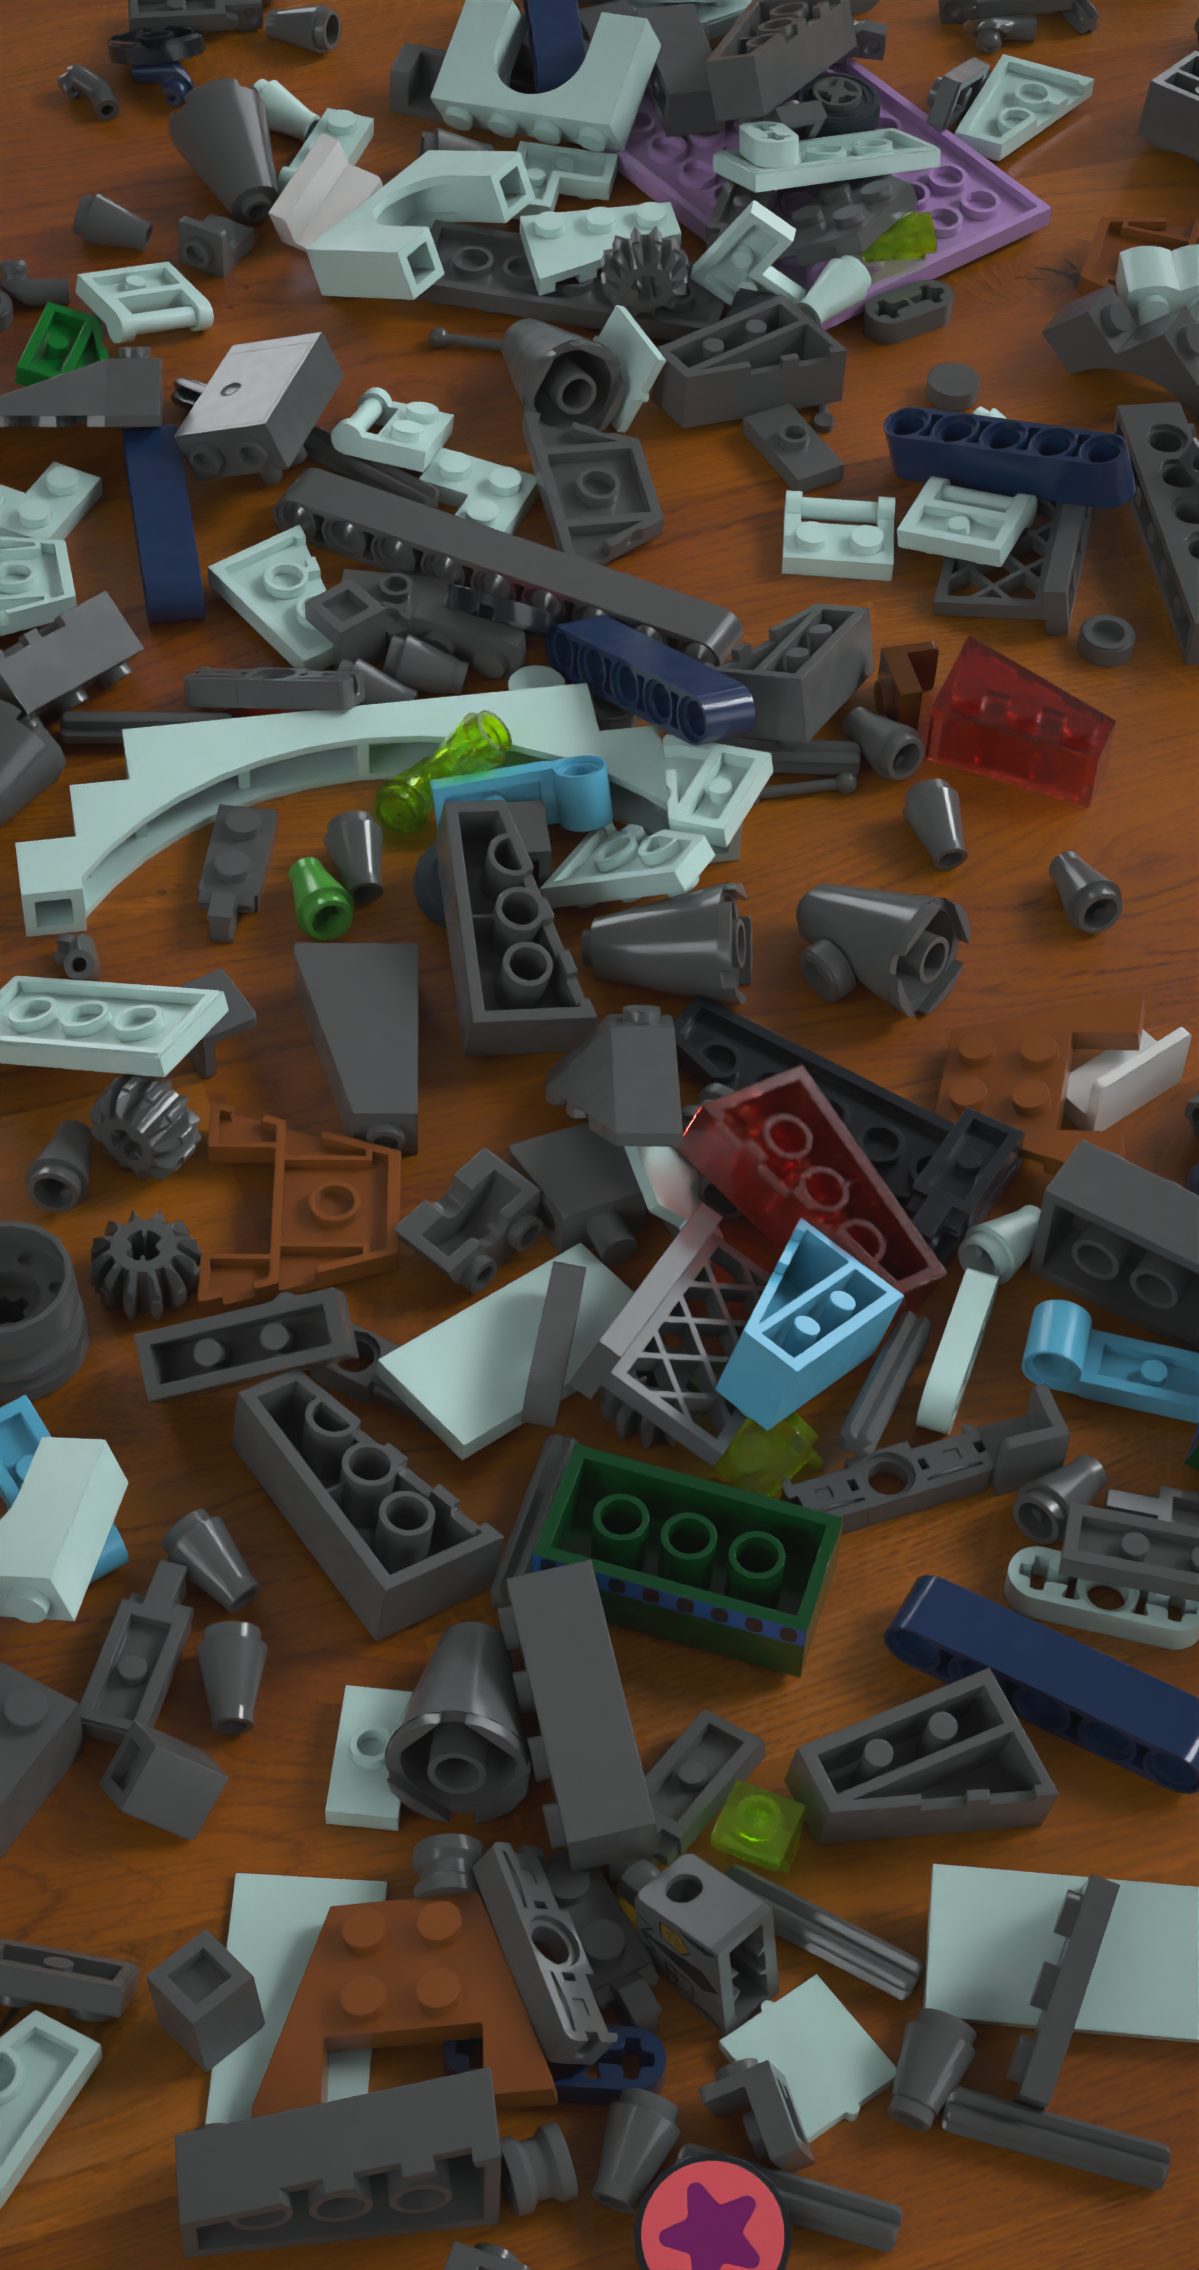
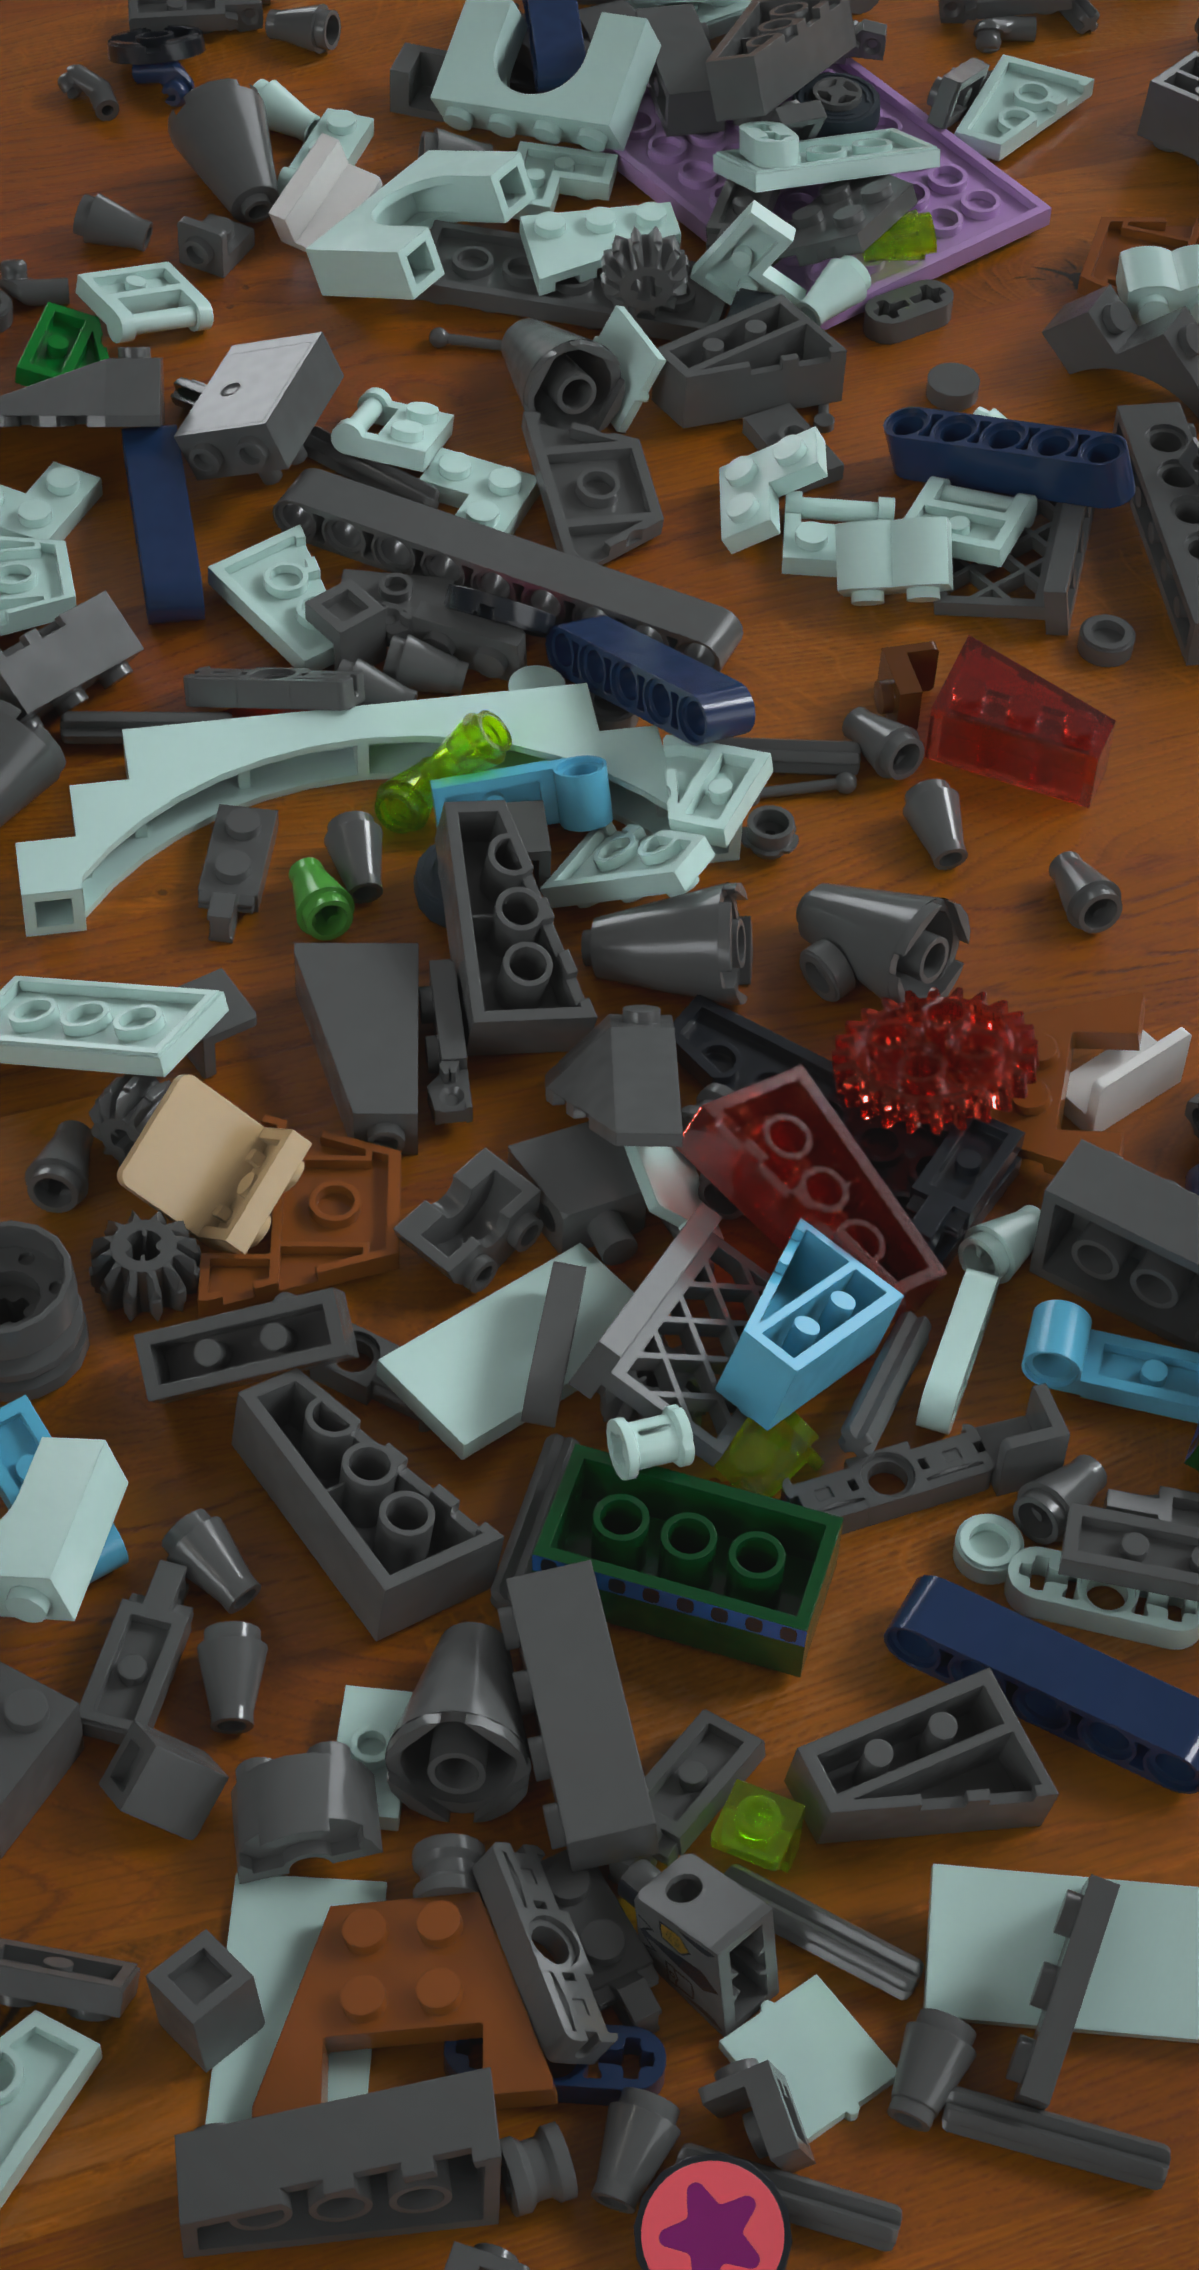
(78, 957): dark grey arm -> none
(212, 1166): none -> tan bracket
(302, 1810): none -> dark grey cylinder
(445, 1050): none -> dark grey hinge
(650, 1442): none -> light aqua bush
(755, 482): none -> light aqua plate
(770, 832): none -> dark grey plate
(804, 670): dark grey wedge -> none
(894, 558): none -> light aqua brick
(935, 1060): none -> clear red gear
(986, 1547): none -> light aqua tile

